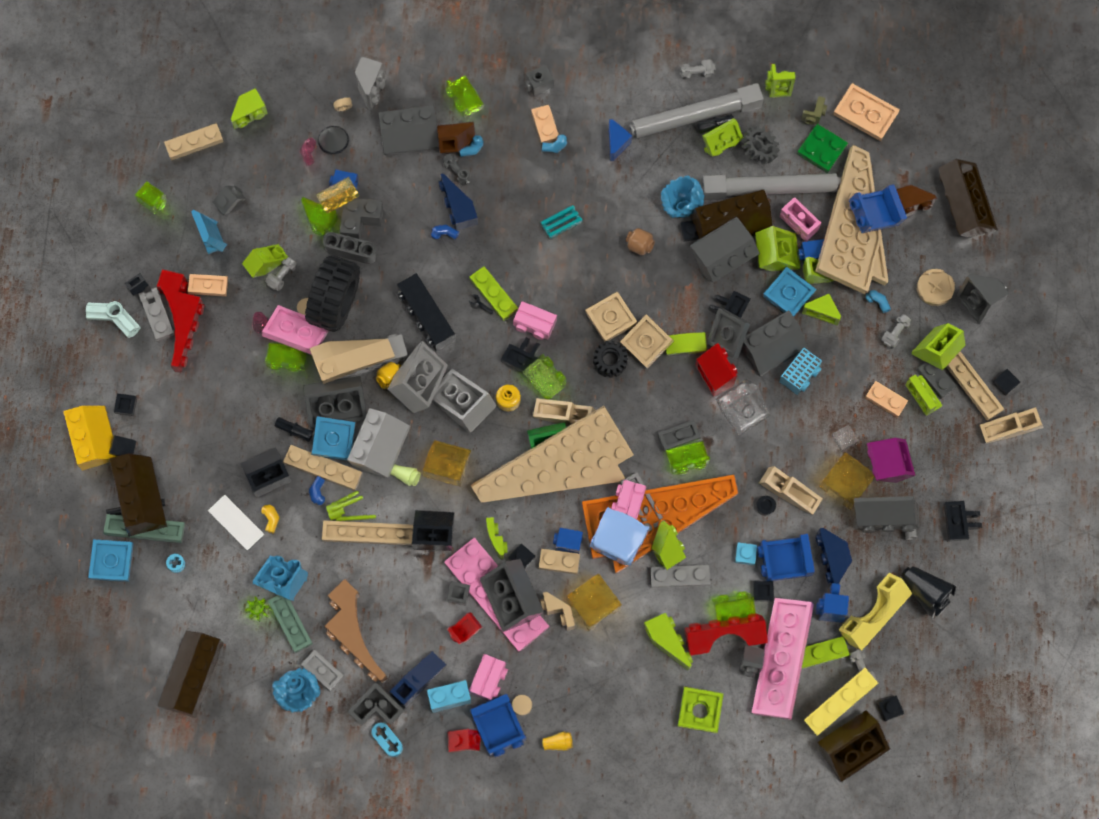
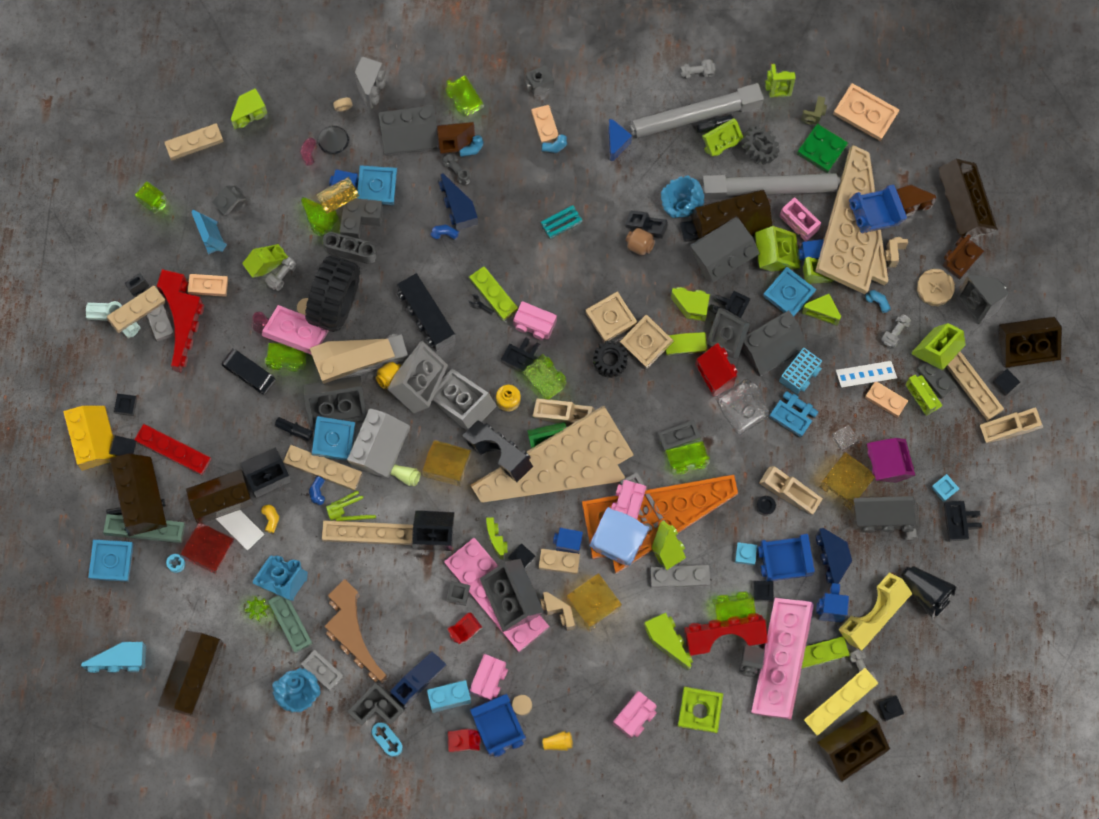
(122, 656): none -> medium azure slope
(135, 309): none -> tan plate
(173, 449): none -> red plate
(207, 547): none -> clear red plate
(219, 497): none -> dark brown slope
(248, 371): none -> black beam
(377, 184): none -> dark azure plate
(484, 439): none -> black arch
(635, 715): none -> bright pink brick
(642, 220): none -> black slope
(691, 303): none -> lime slope
(791, 418): none -> dark azure plate
(866, 374): none -> white sticker
(891, 253): none -> tan bracket
(945, 488): none -> medium azure plate
(963, 257): none -> reddish brown bracket
(1030, 341): none -> dark brown slope

